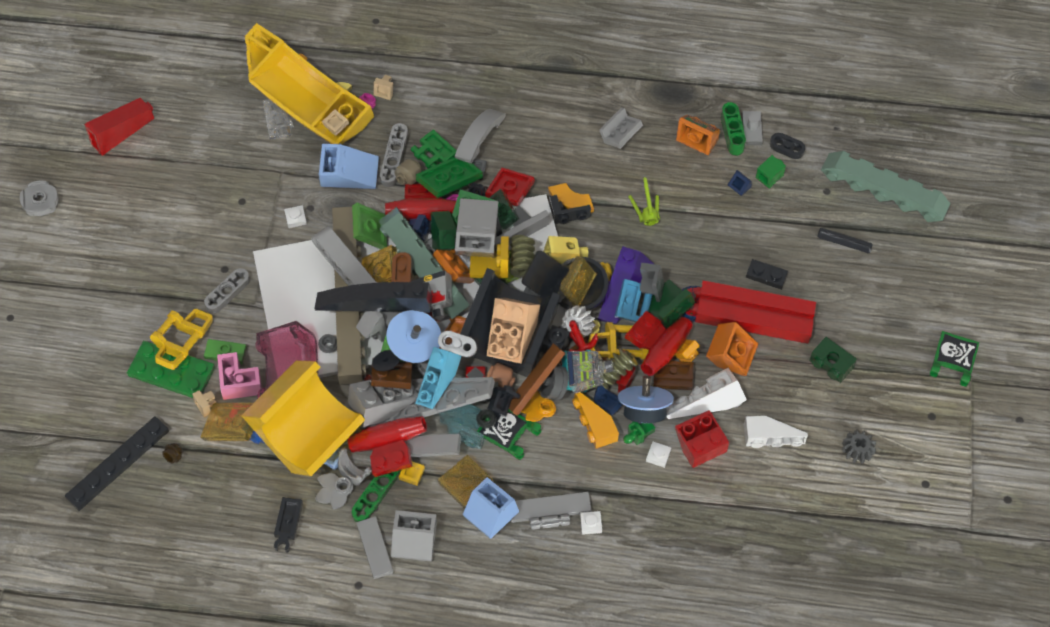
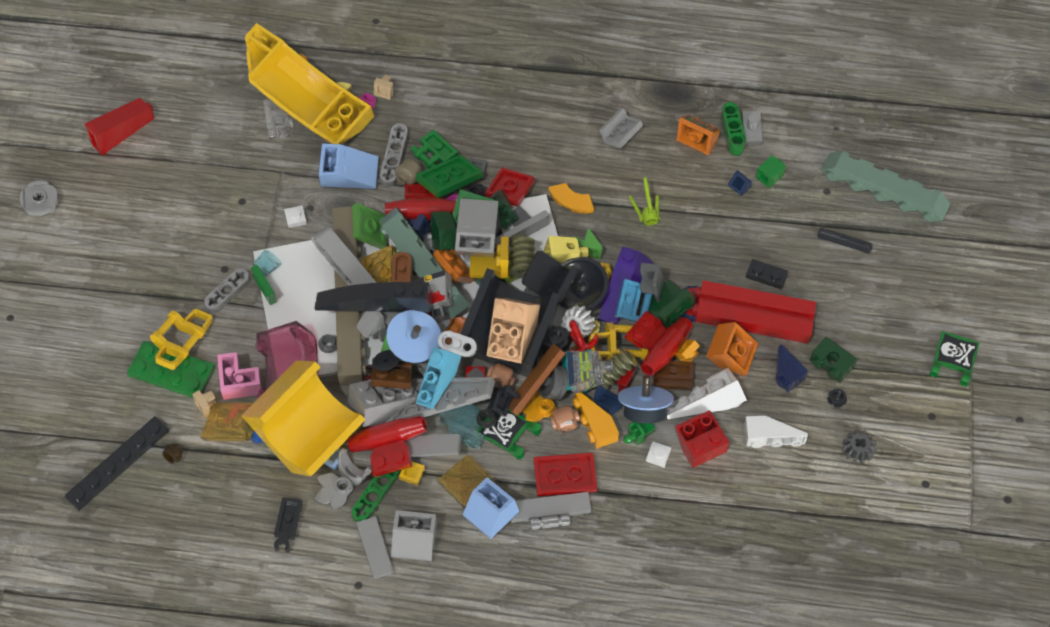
(217, 347): bright green plate -> none
(263, 285): none -> green tile
(267, 262): none -> clear light blue slope
(335, 122): tan tile -> none
(476, 133): light grey slope -> none
(564, 216): black bracket -> none
(564, 419): none -> nougat head
(565, 474): none -> red plate
(577, 281): clear yellow plate -> none
(591, 522): white plate -> none
(592, 243): none -> bright green slope
(787, 146): black plate -> none
(788, 370): none -> clear blue slope
(839, 394): none -> black plate

